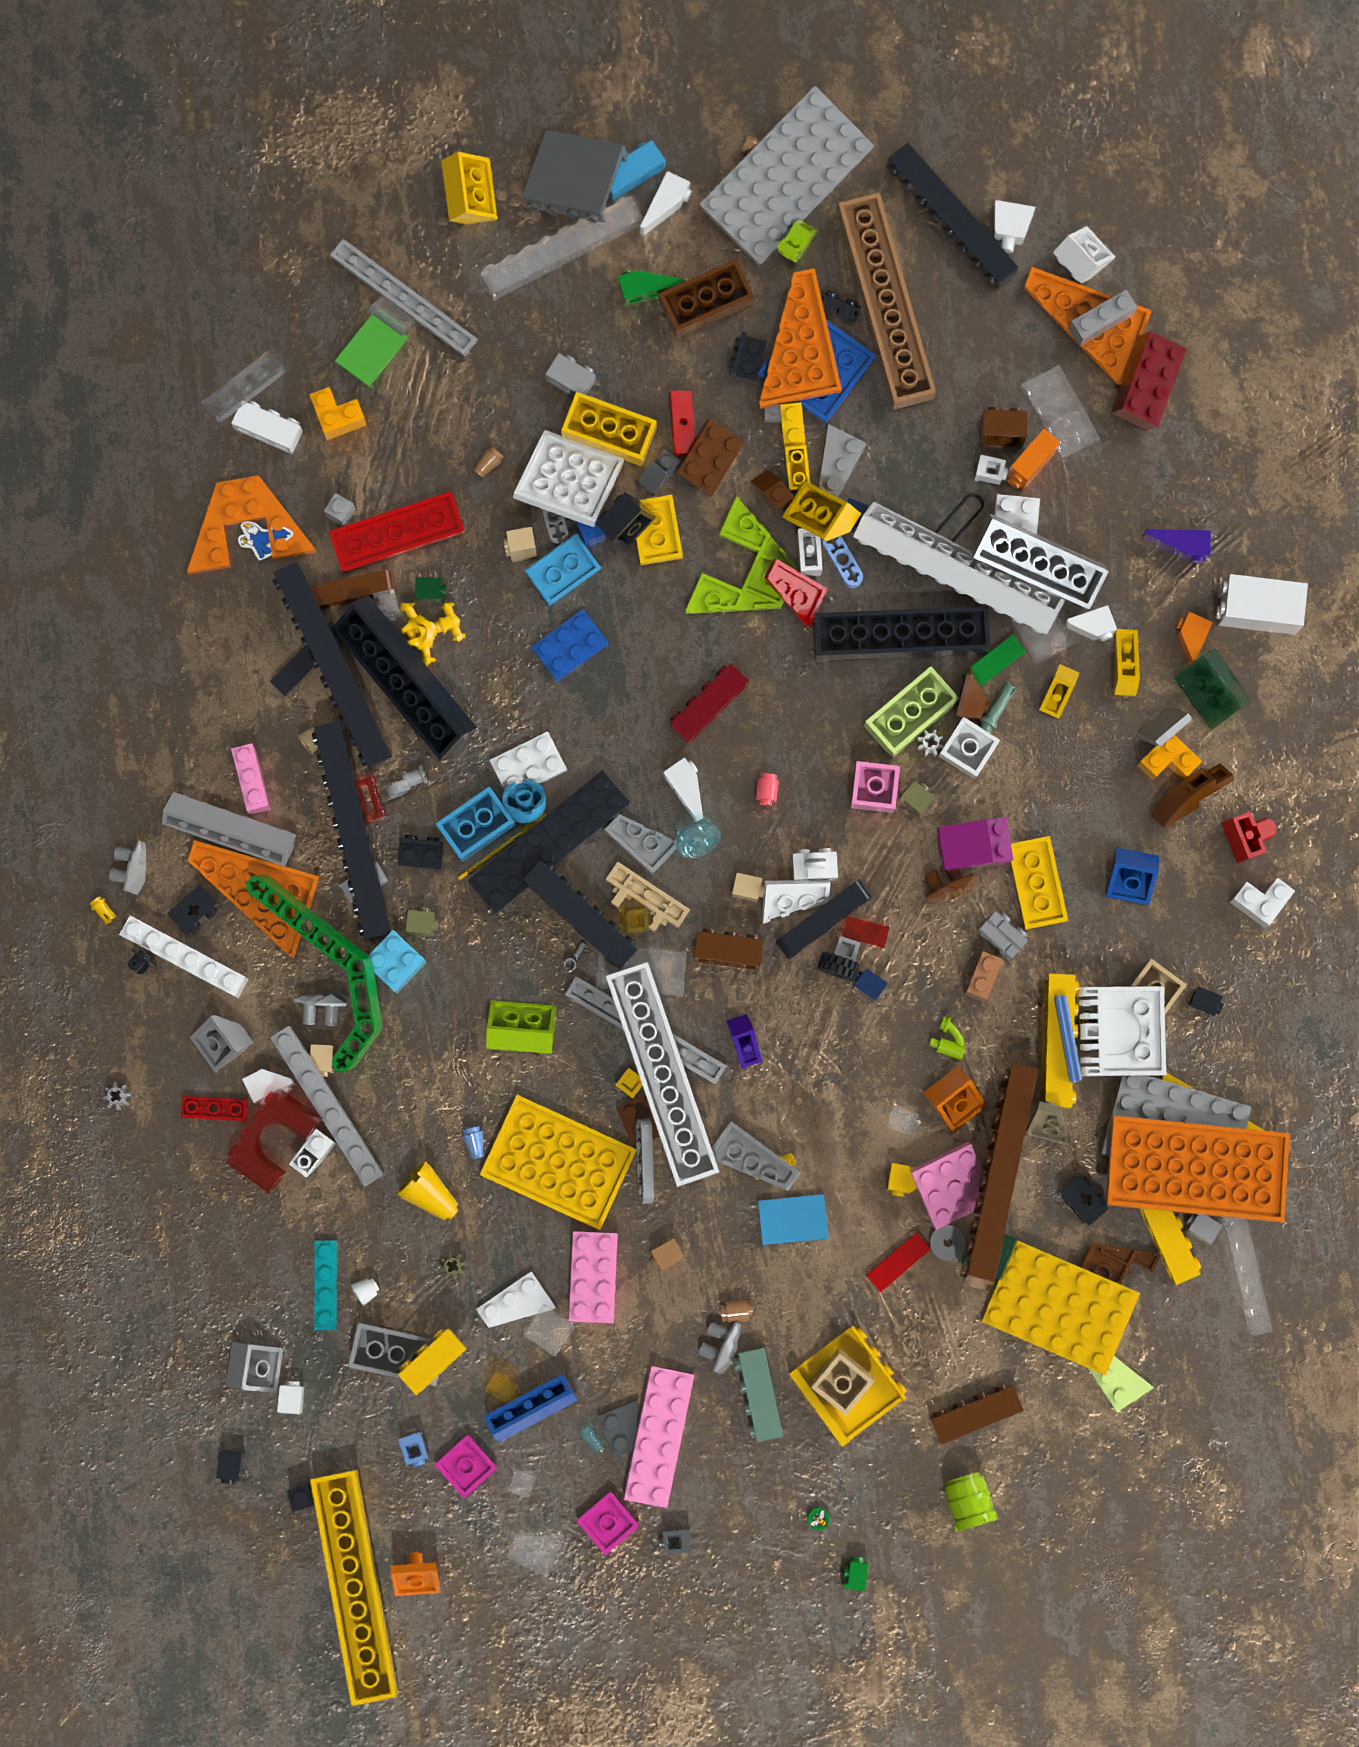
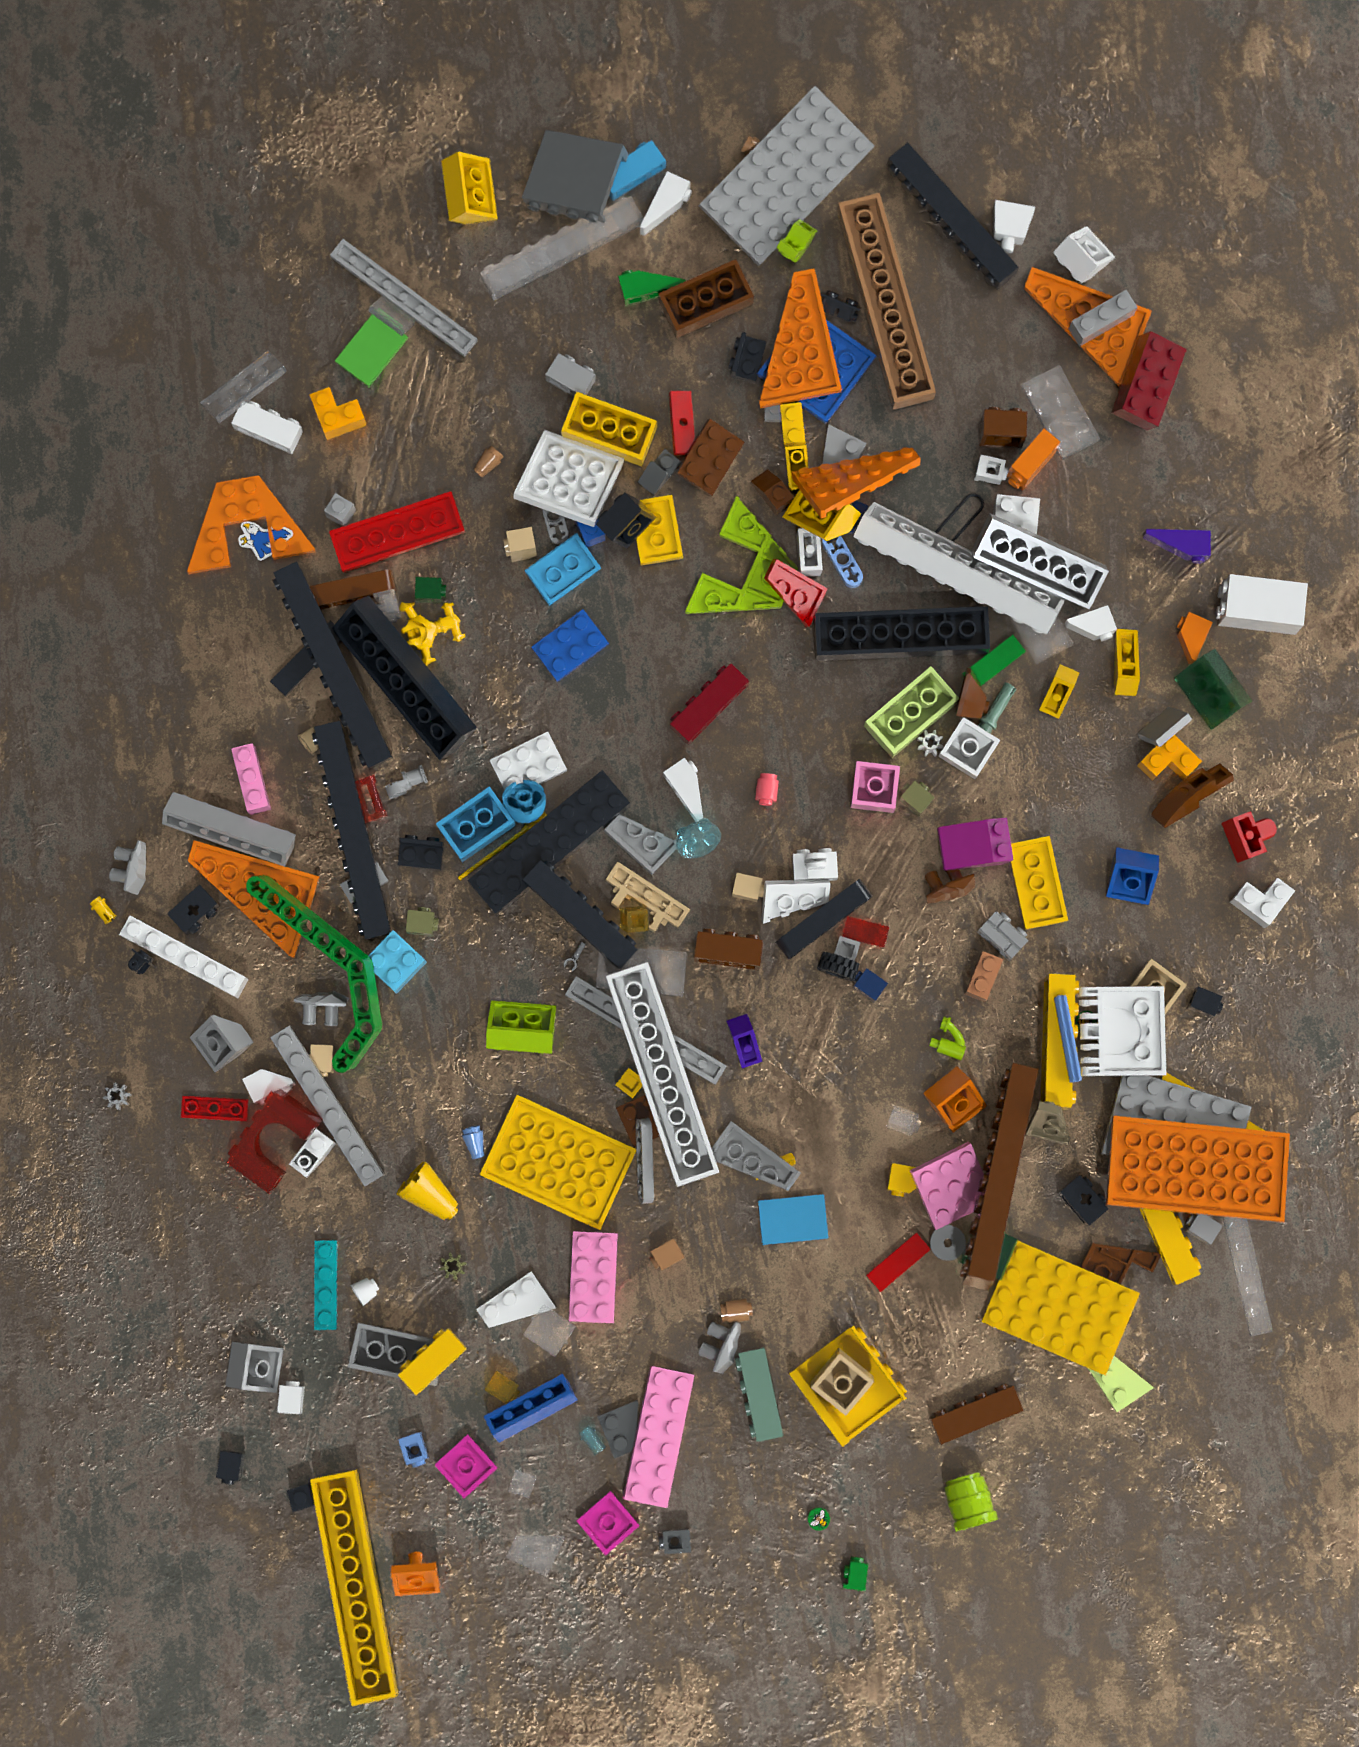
(843, 482): none -> orange wing

